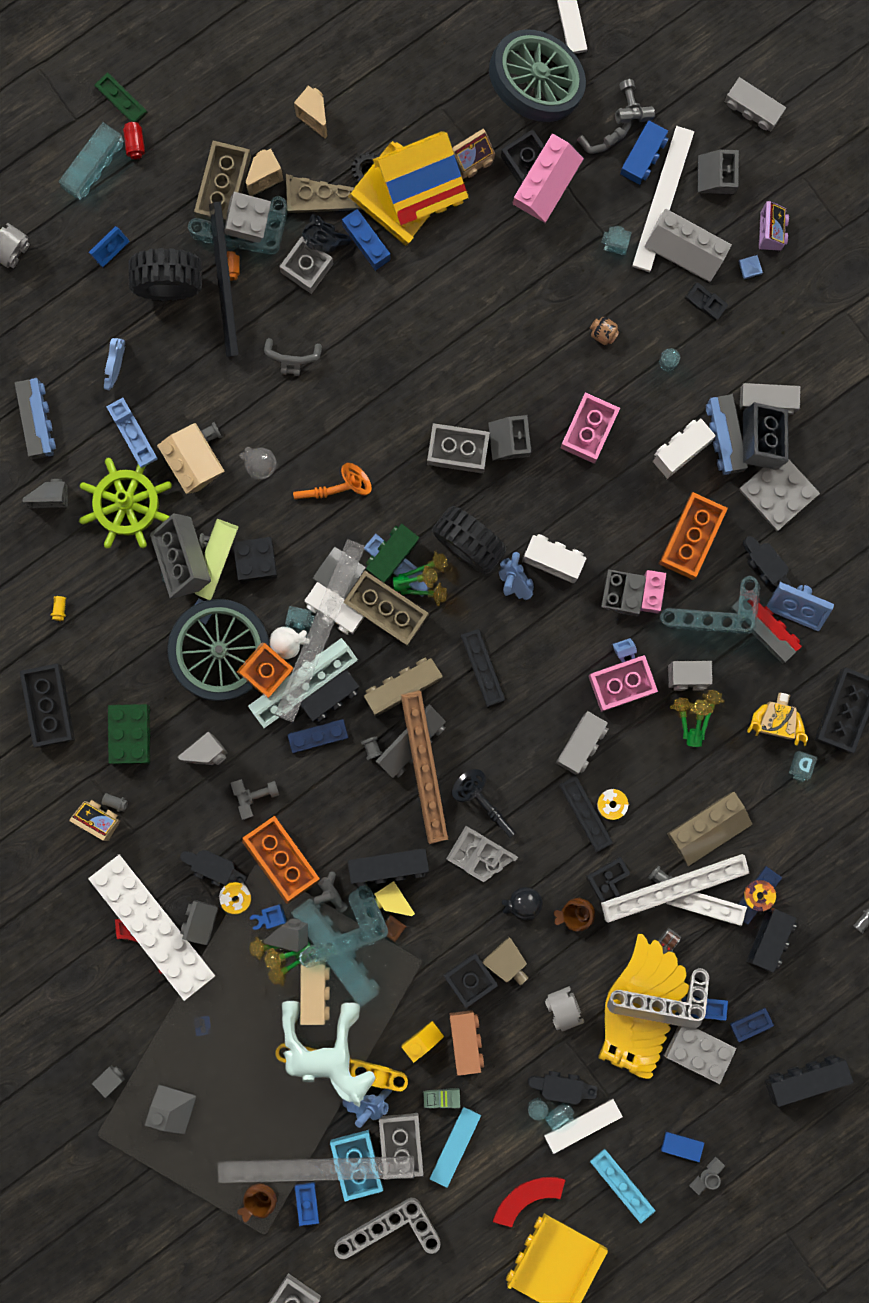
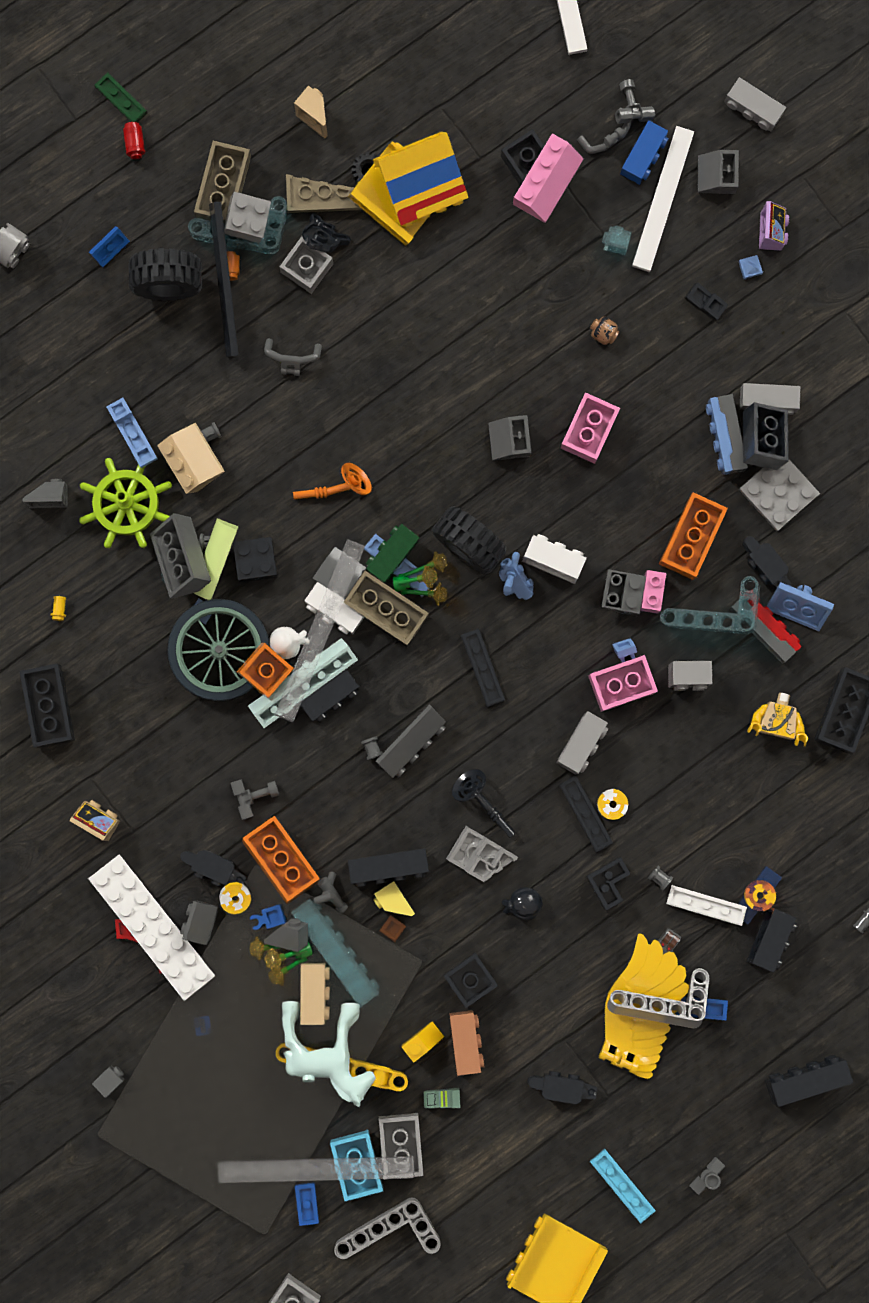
(34, 418): piece -> none
(91, 161): clear light blue brick -> none
(114, 362): light blue tile -> none
(115, 802): dark grey pin -> none
(129, 734): dark green brick -> none
(170, 1110): dark grey slope -> none
(205, 751): light grey slope -> none
(258, 1201): reddish brown hat -> none
(259, 462): clear hat -> none
(263, 172): tan slope -> none
(299, 617): clear light blue brick -> none
(317, 736): dark blue plate -> none
(350, 939): clear light blue beam -> none
(366, 239): blue brick -> none
(370, 1107): medium blue piece -> none
(412, 680): dark tan slope -> none
(424, 766): medium nougat tile -> none
(455, 1147): medium azure tile -> none
(458, 448): light grey brick -> none
(474, 154): slope -> none
(507, 962): dark tan torso -> none
(525, 1194): red tile -> none
(537, 75): wheel -> none
(537, 1109): clear light blue brick -> none
(560, 1116): clear light blue brick -> none
(564, 1008): light grey brick -> none
(576, 914): reddish brown hat -> none
(583, 1126): white tile -> none
(669, 359): clear light blue brick -> none
(675, 888): white tile -> none
(682, 1146): blue tile -> none
(683, 447): white brick -> none
(687, 245): light grey slope -> none
(700, 1052): light grey brick -> none
(701, 708): clear yellow plant -> none
(710, 828): dark tan slope -> none
(751, 1024): dark blue plate -> none
(802, 766): clear light blue brick -> none

